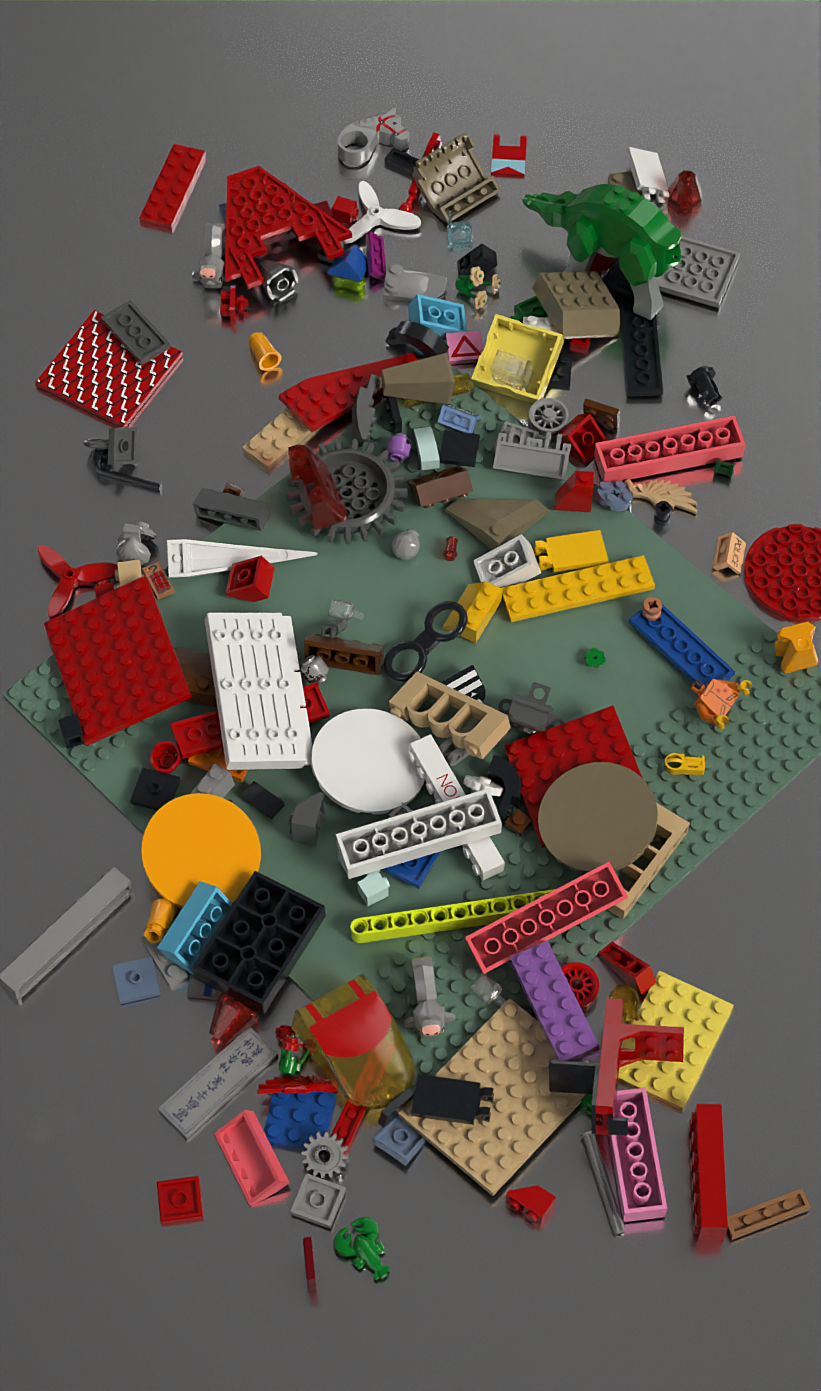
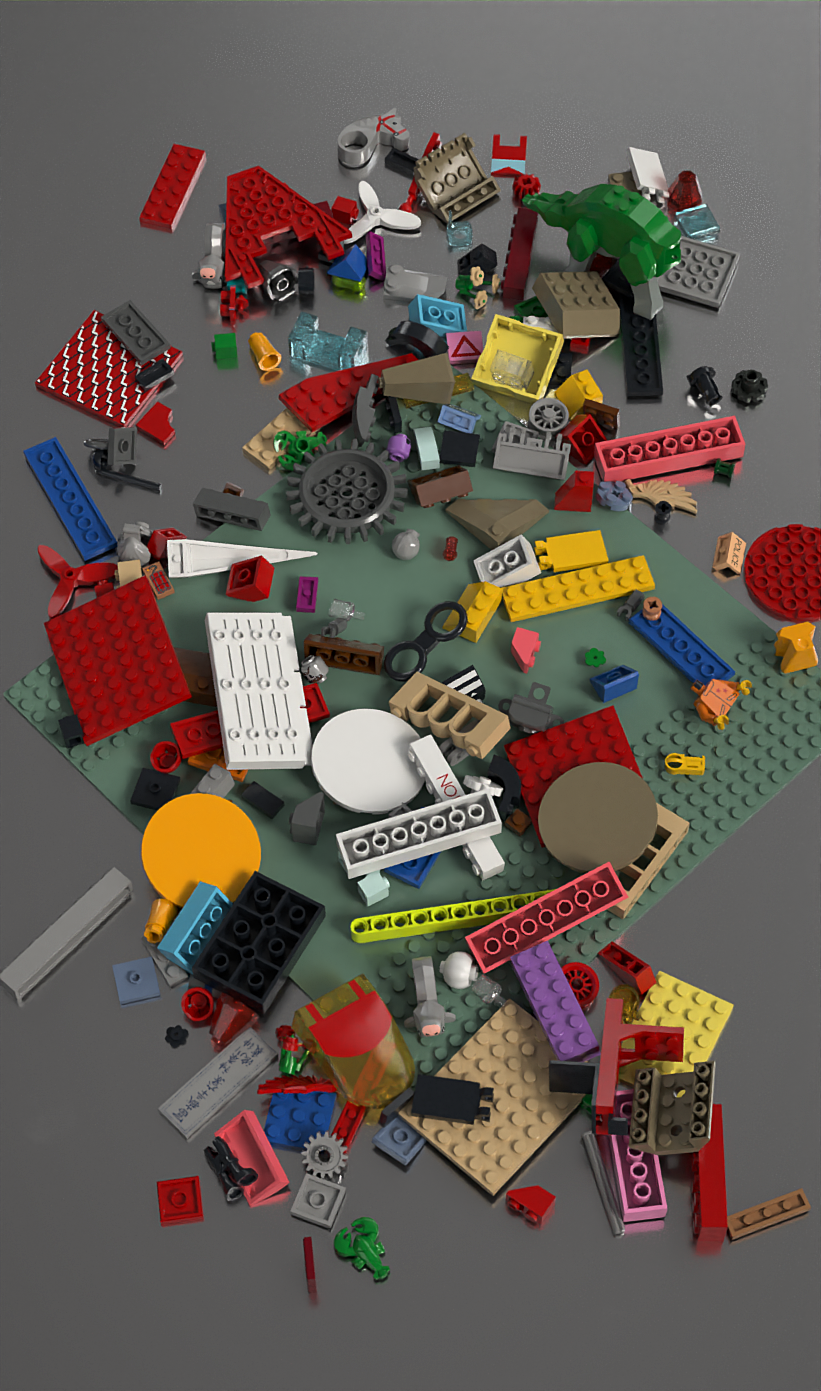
(70, 498): none -> blue plate
(154, 375): none -> black tile
(156, 423): none -> red tile
(158, 542): none -> red slope
(174, 1040): none -> black plant
(198, 1000): none -> red helmet
(225, 346): none -> green brick
(227, 1163): none -> black piece
(240, 285): none -> teal bush
(297, 446): none -> green animal
(306, 280): none -> black piece
(307, 594): none -> magenta plate
(309, 344): none -> clear light blue plate
(325, 498): clear red windscreen -> none
(459, 970): none -> white plant
(520, 254): none -> dark red brick
(524, 646): none -> coral slope
(525, 185): none -> red gear
(575, 390): none -> yellow slope
(615, 682): none -> blue slope
(631, 604): none -> dark grey bar
(660, 1113): none -> dark tan slope
(697, 222): none -> clear light blue plate
(749, 386): none -> pearl dark grey plant

